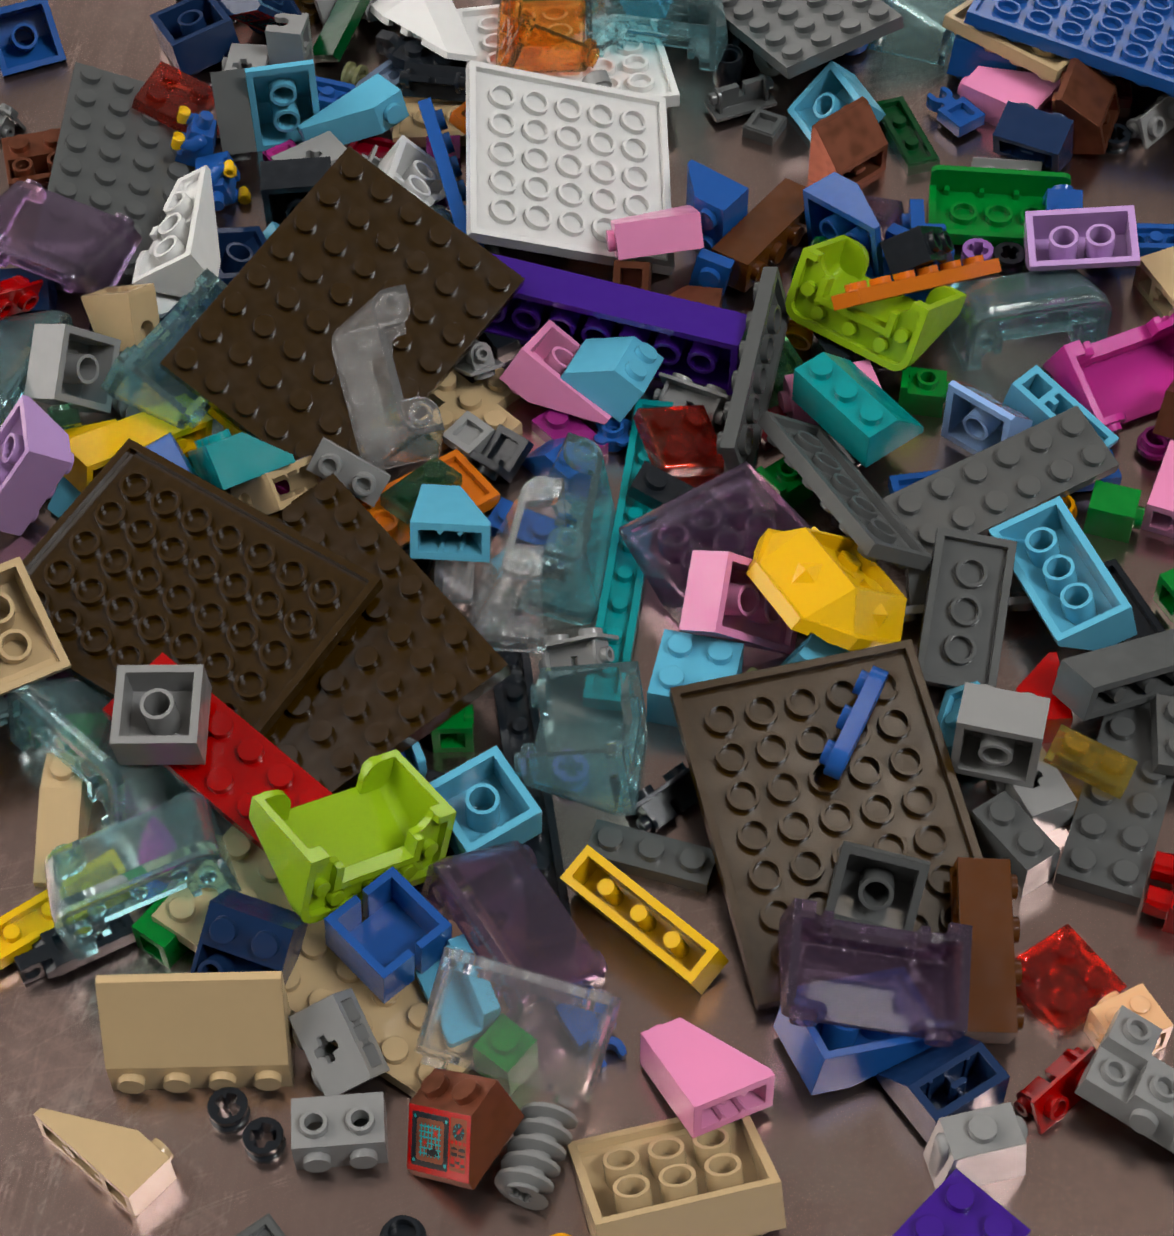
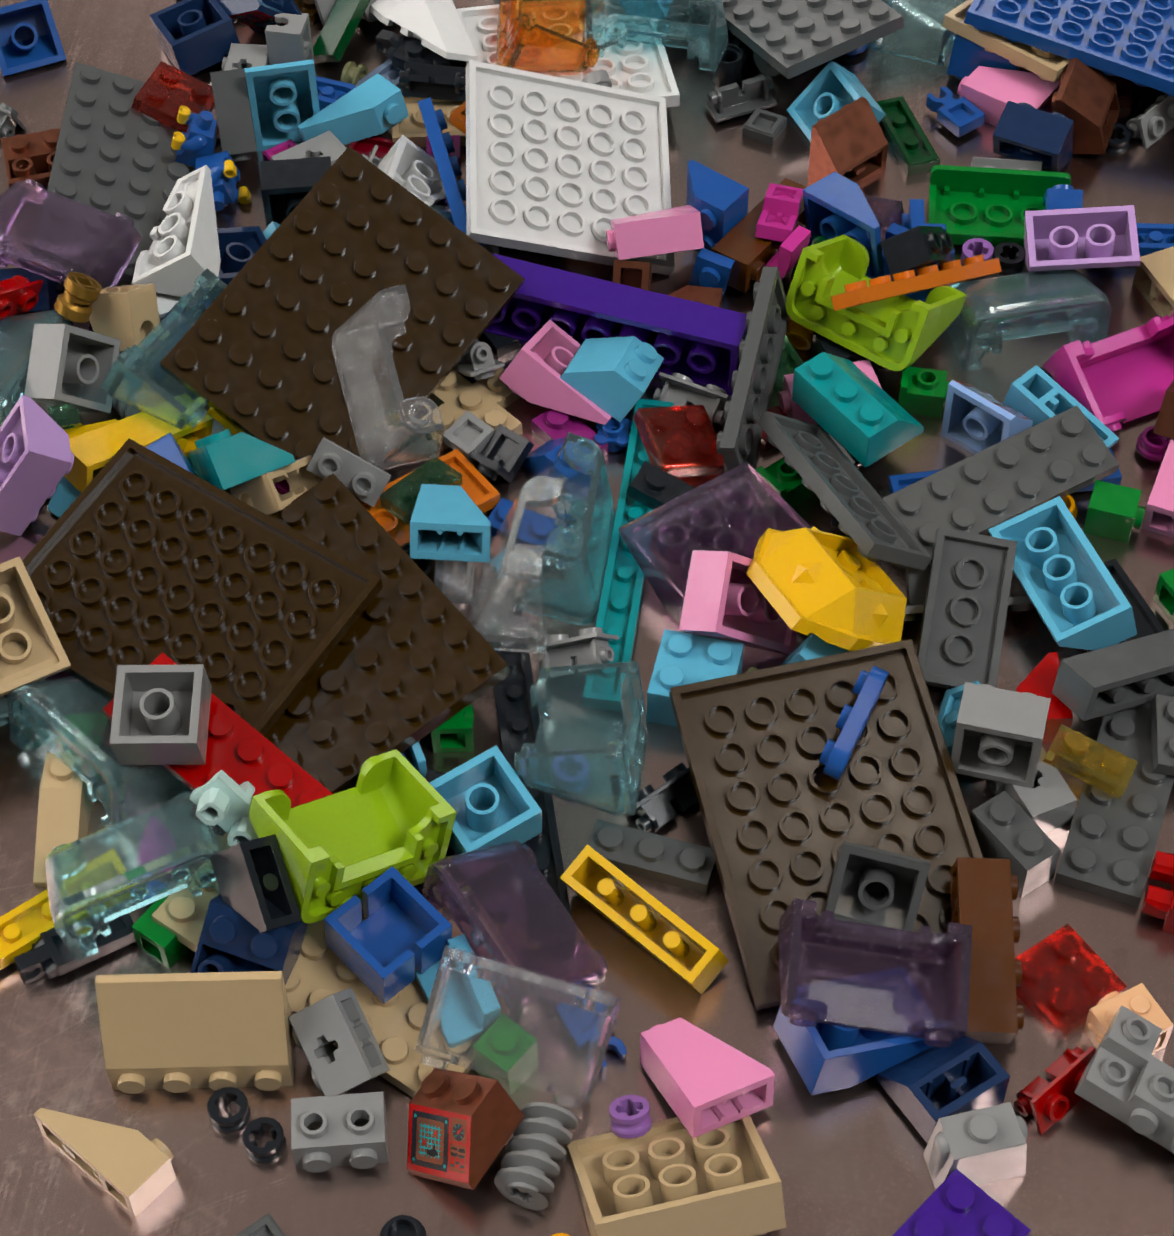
(77, 297): none -> pearl gold wheel
(226, 804): none -> light aqua hips
(257, 883): none -> black slope
(630, 1116): none -> medium lavender bush
(779, 212): none -> dark pink slope
(790, 251): none -> dark pink slope

